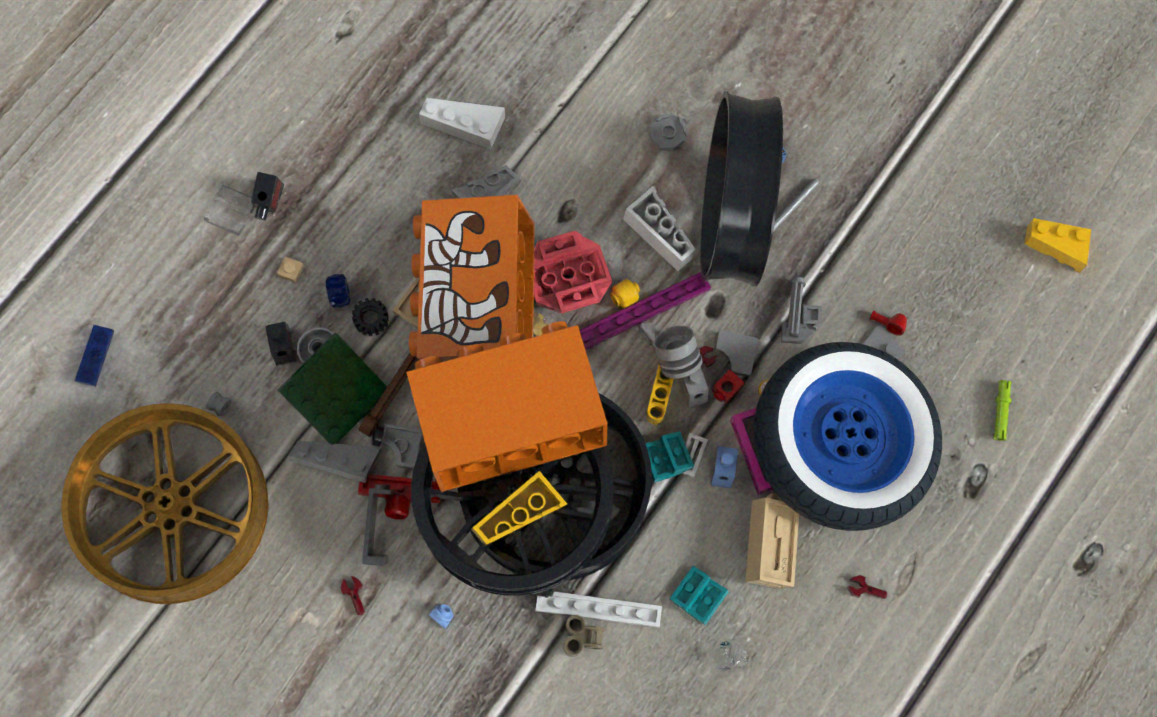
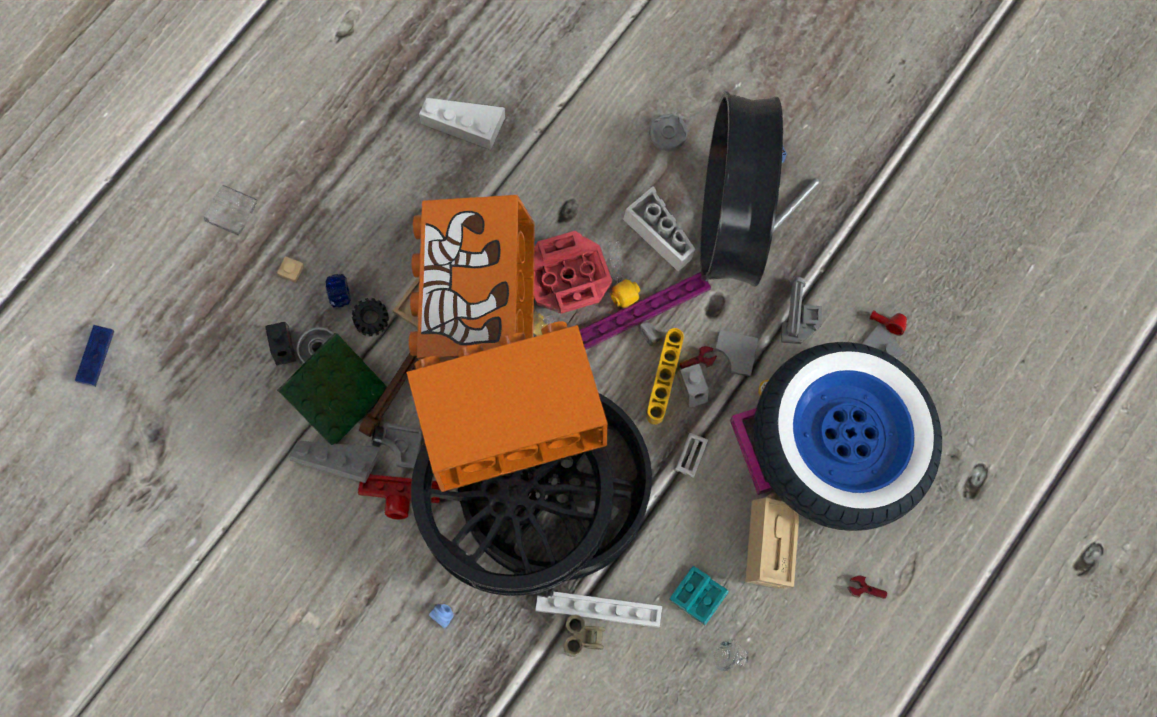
(83, 479): pearl gold wheel -> none
(218, 404): light grey wheel -> none
(266, 194): black torso -> none
(354, 594): dark red bar -> none
(368, 556): dark grey panel -> none
(492, 184): light grey wing -> none
(524, 506): yellow wedge -> none
(668, 456): teal slope -> none
(677, 351): light grey wheel -> none
(724, 466): medium blue torso -> none
(733, 381): red brick -> none
(1002, 410): lime pin -> none
(1062, 241): yellow wedge -> none

